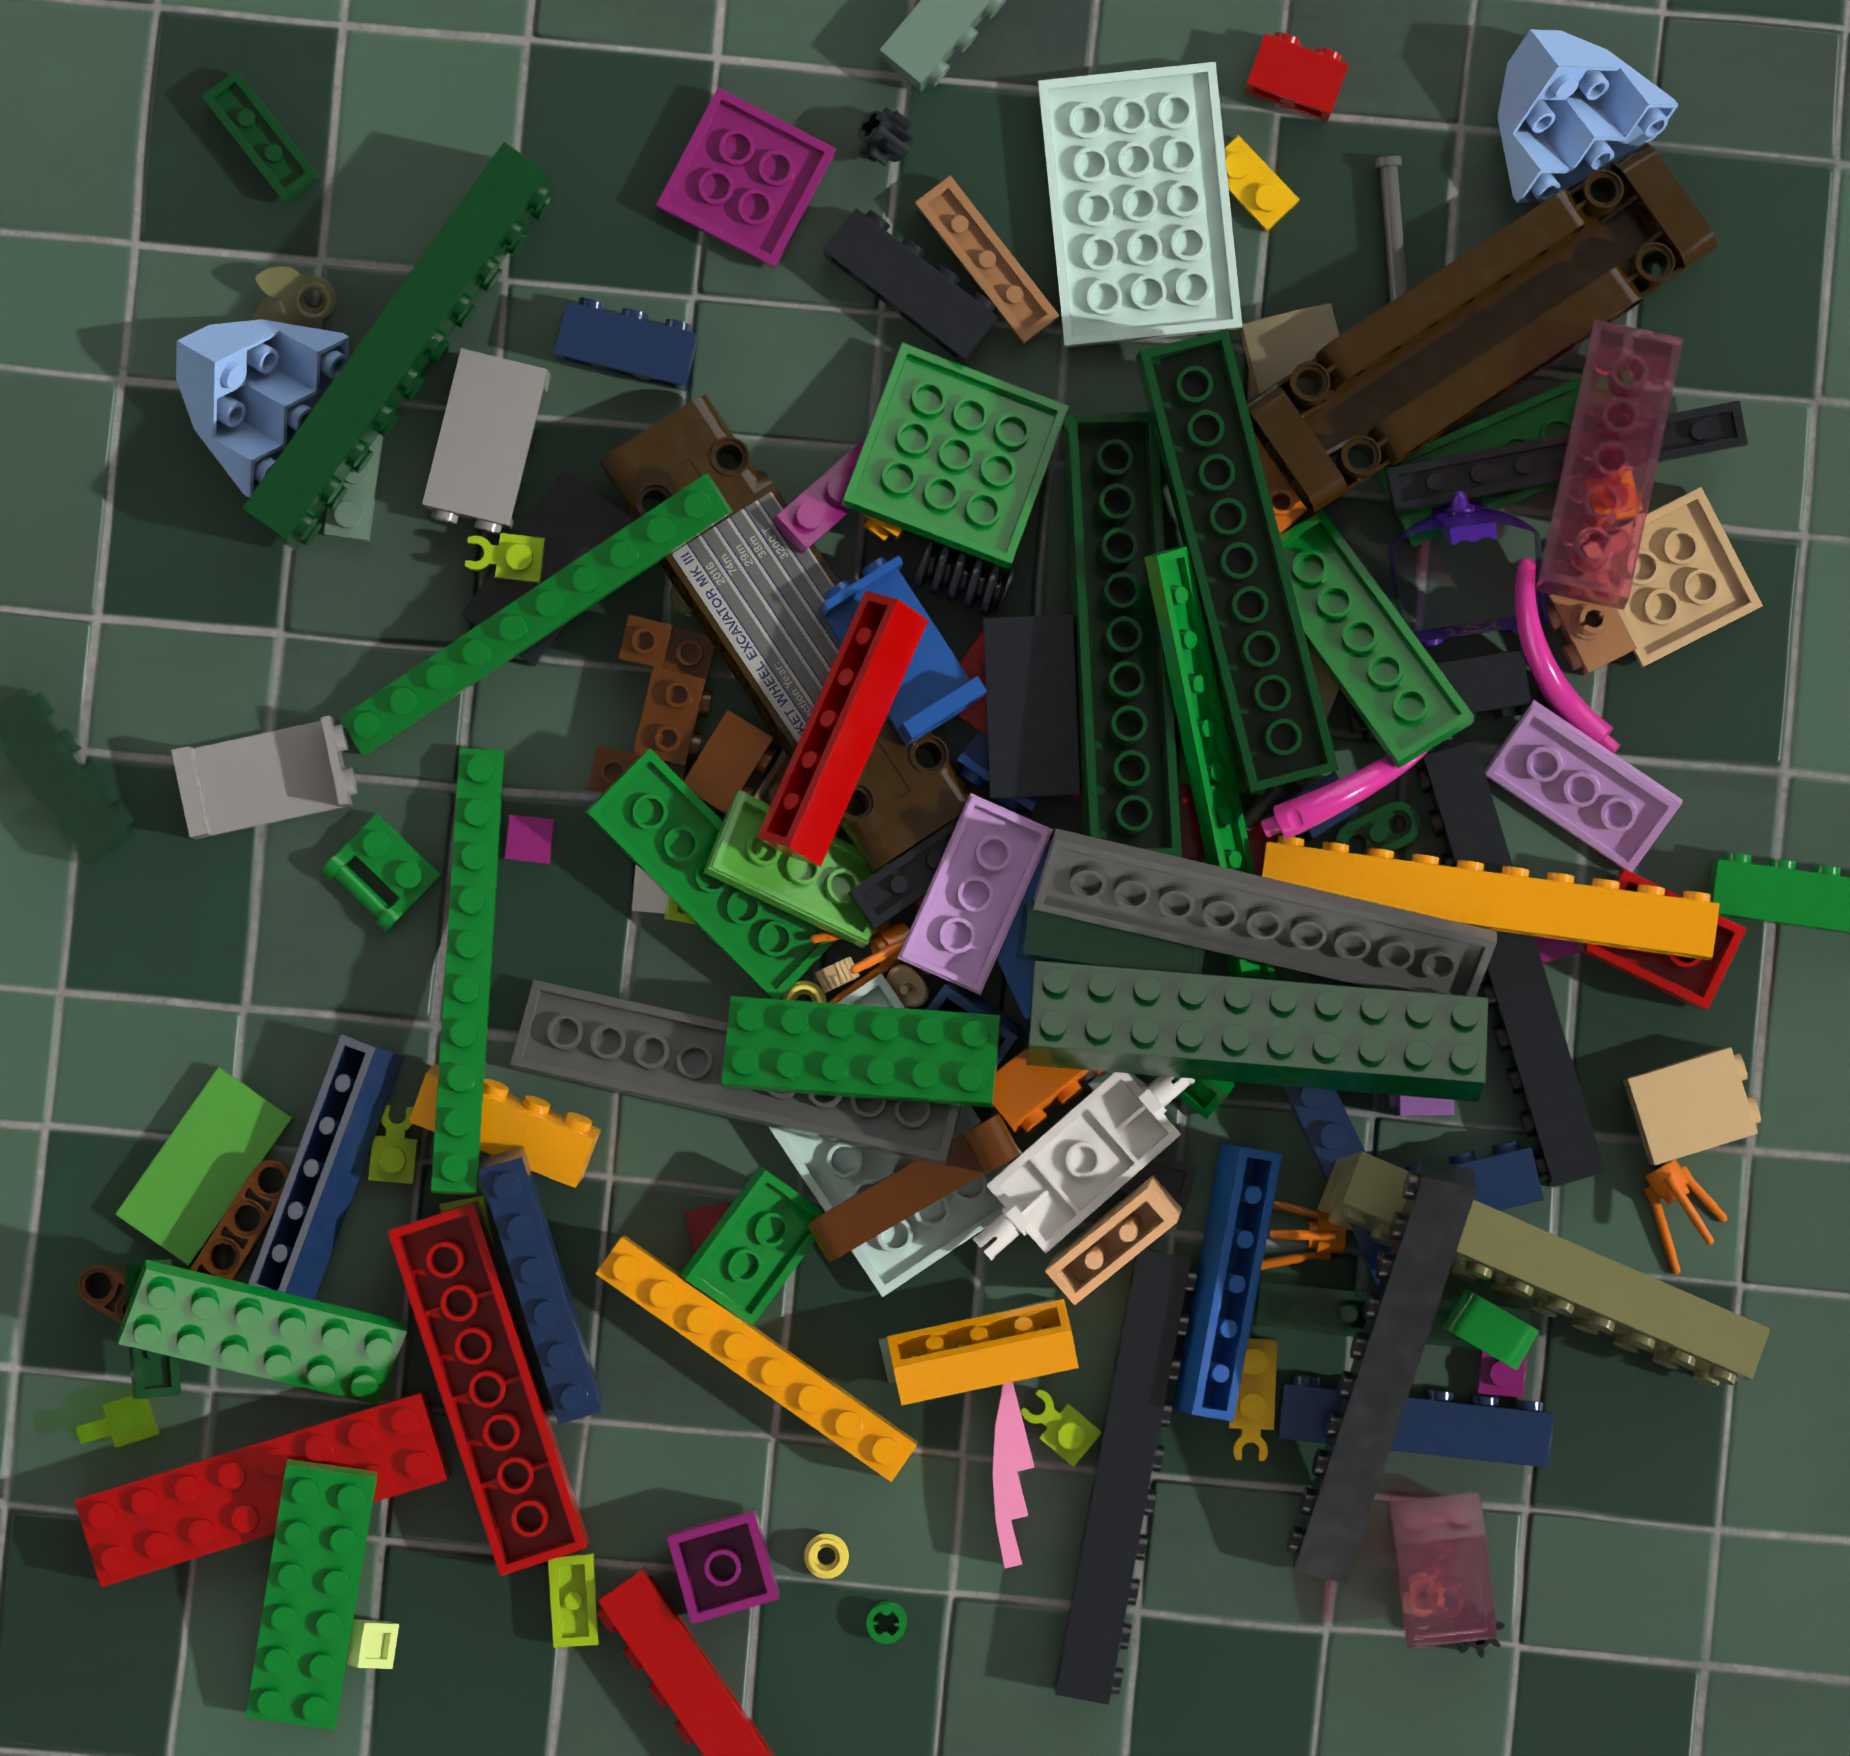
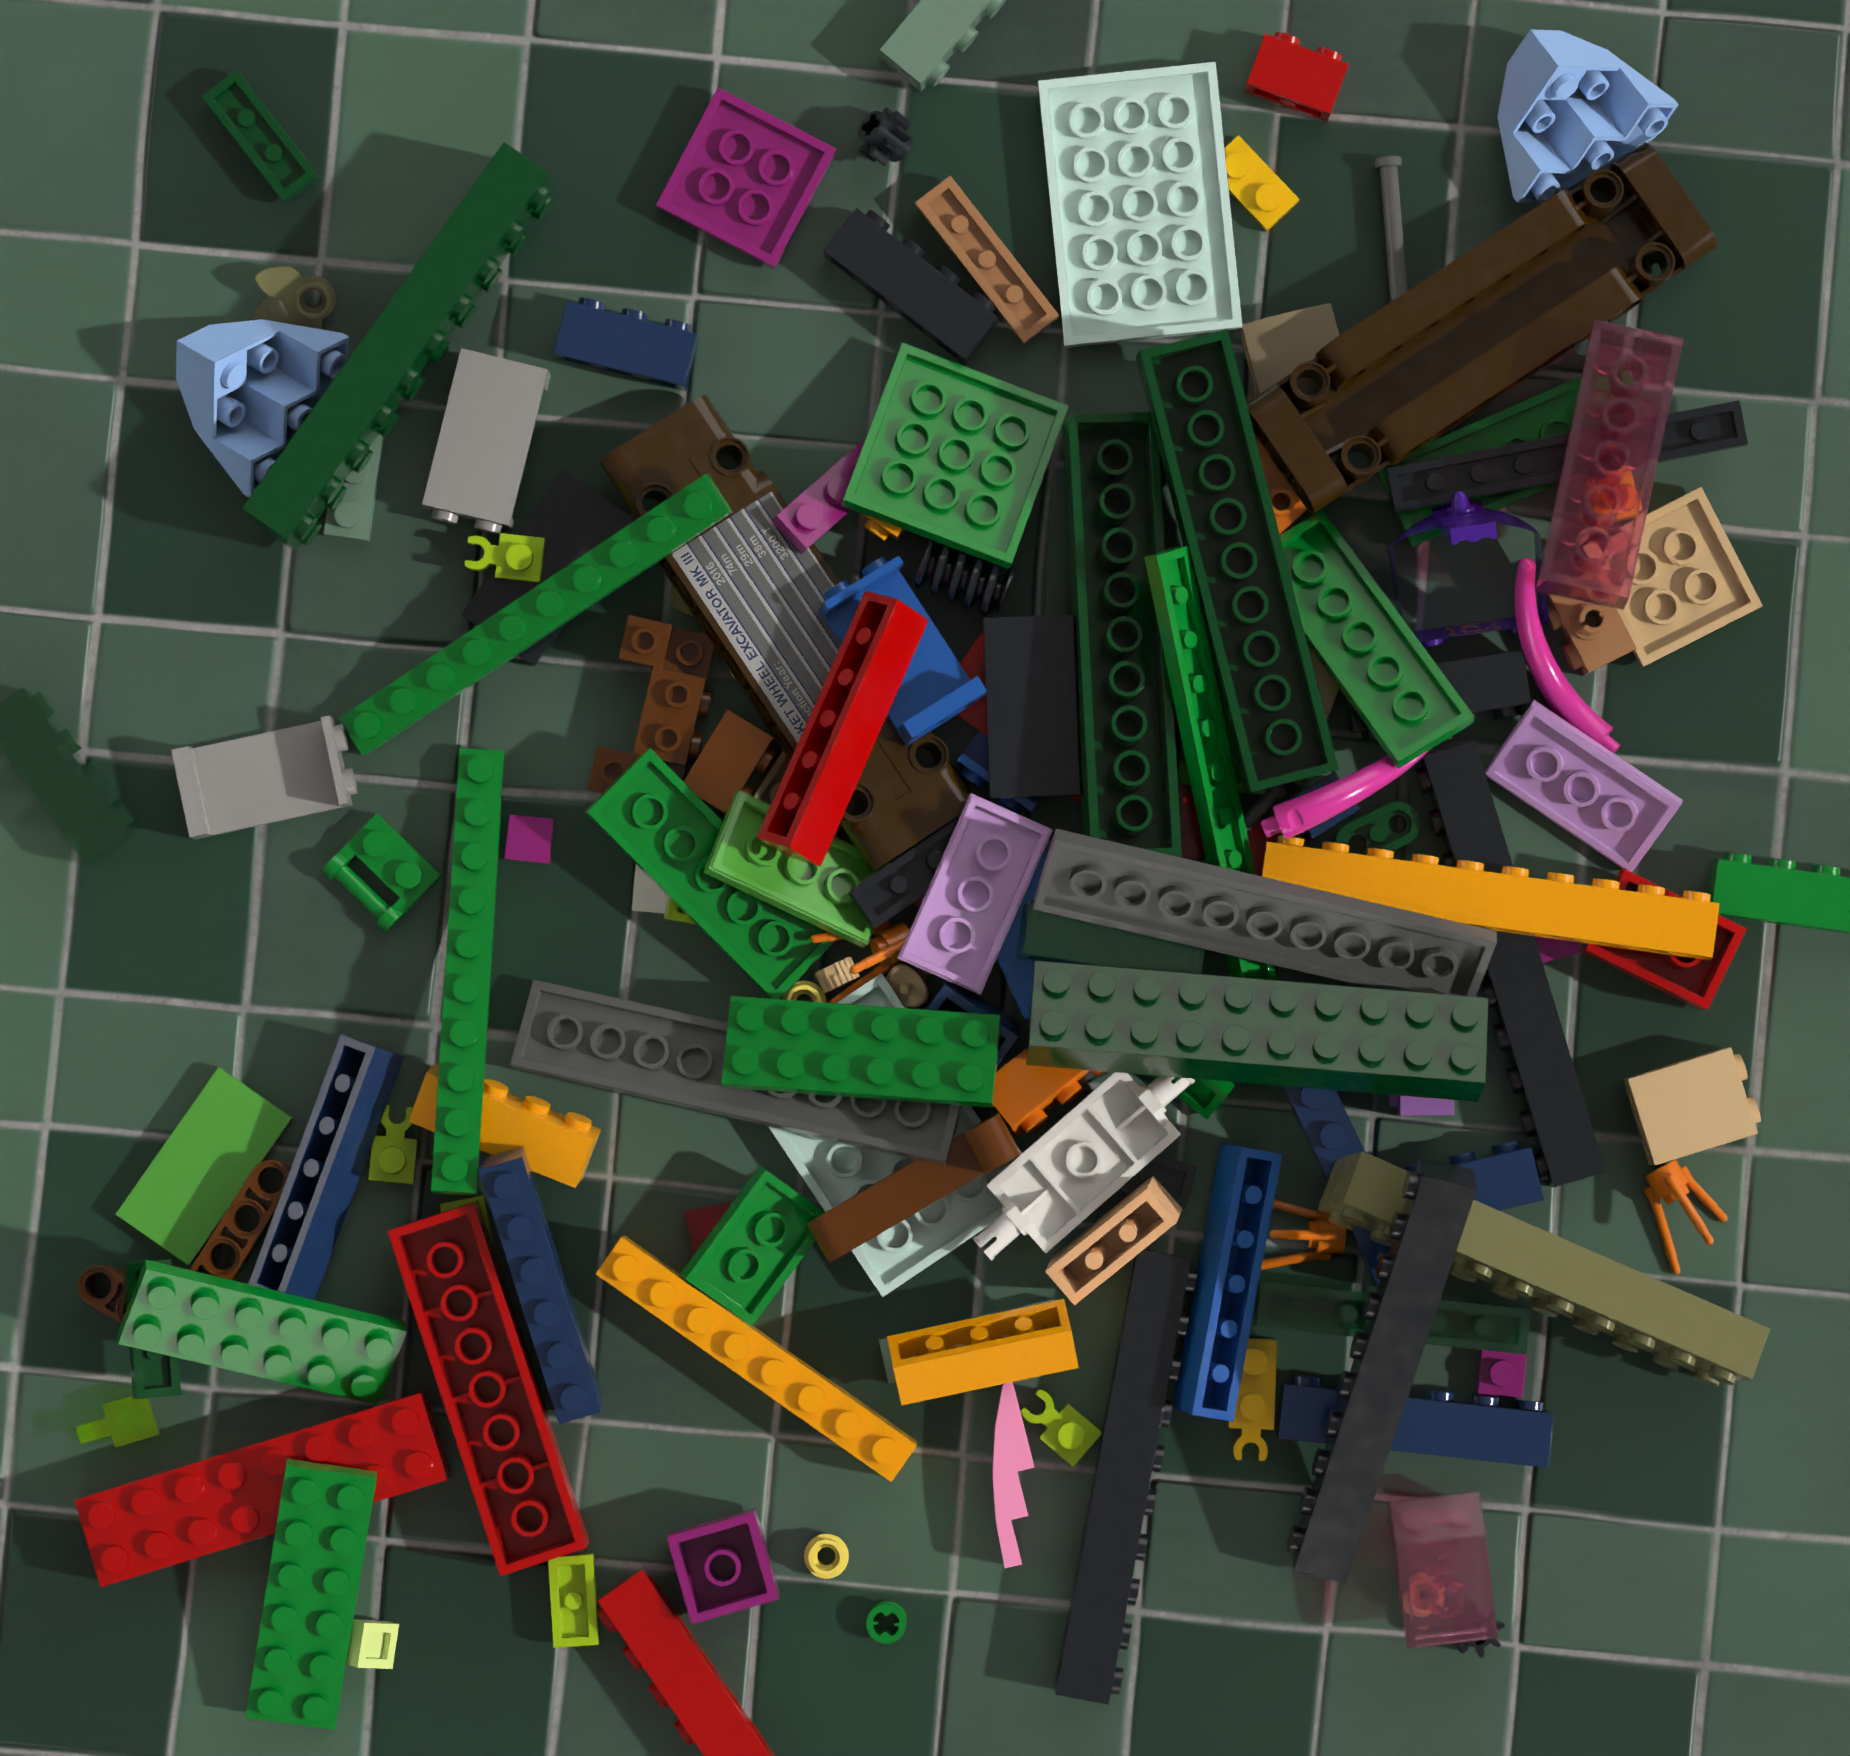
(1490, 1329): green beam -> none

